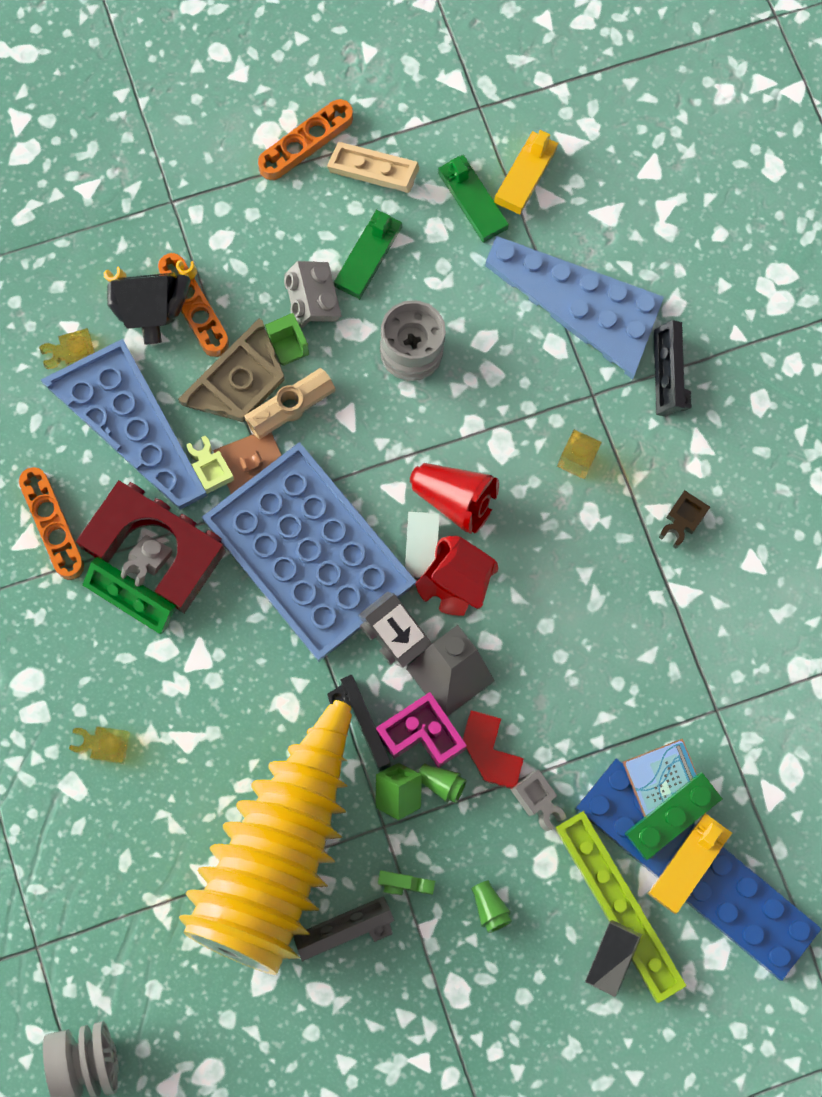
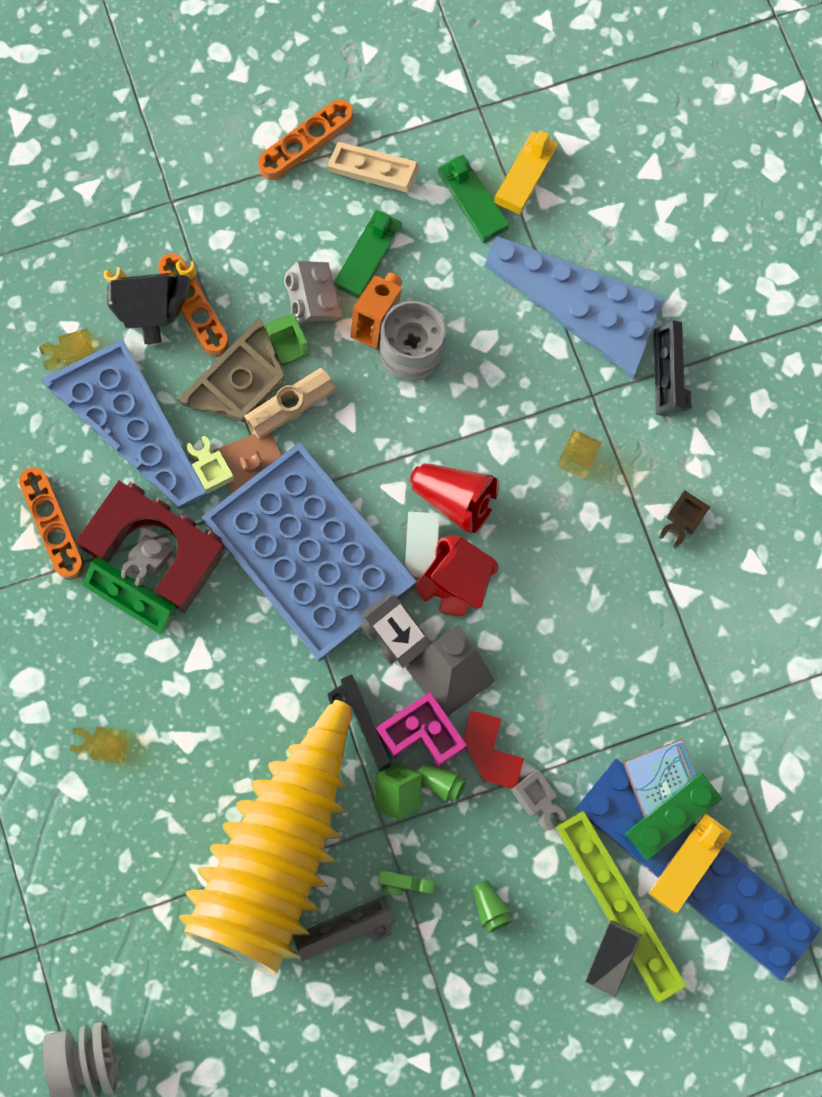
(372, 306): none -> orange torso

